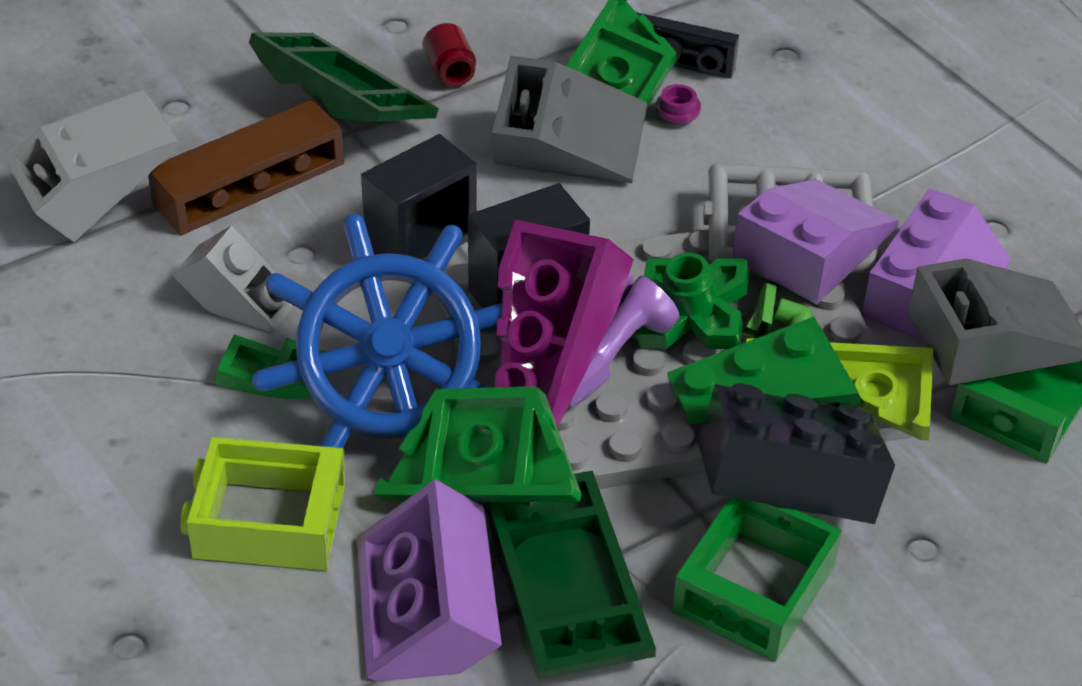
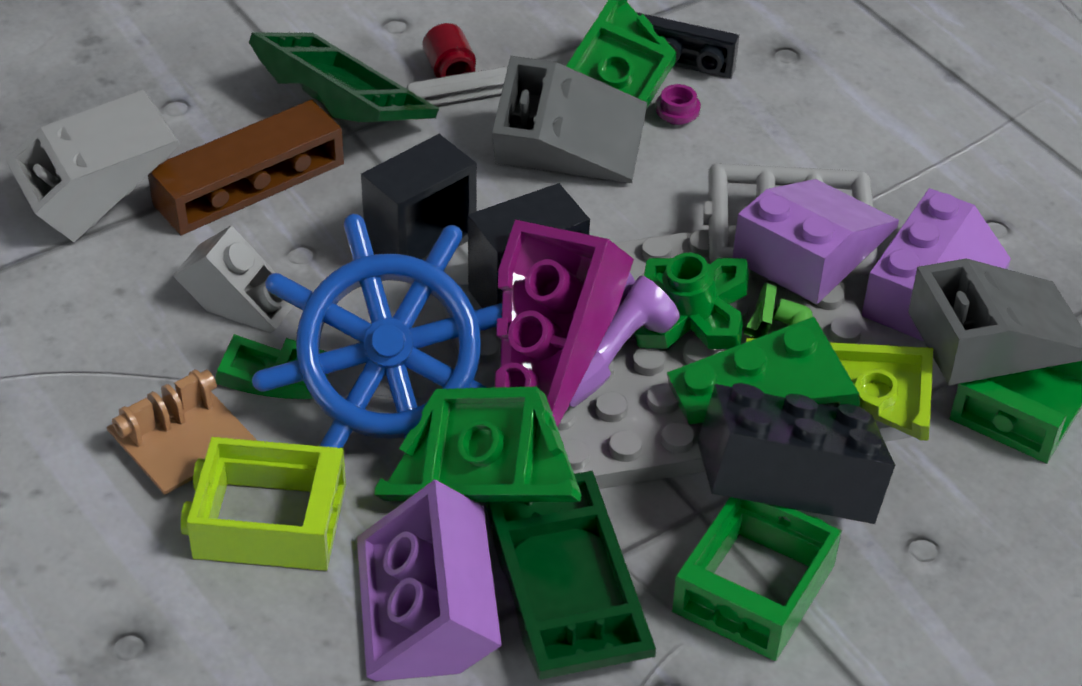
(175, 430): none -> medium nougat hinge
(460, 86): none -> light grey axle

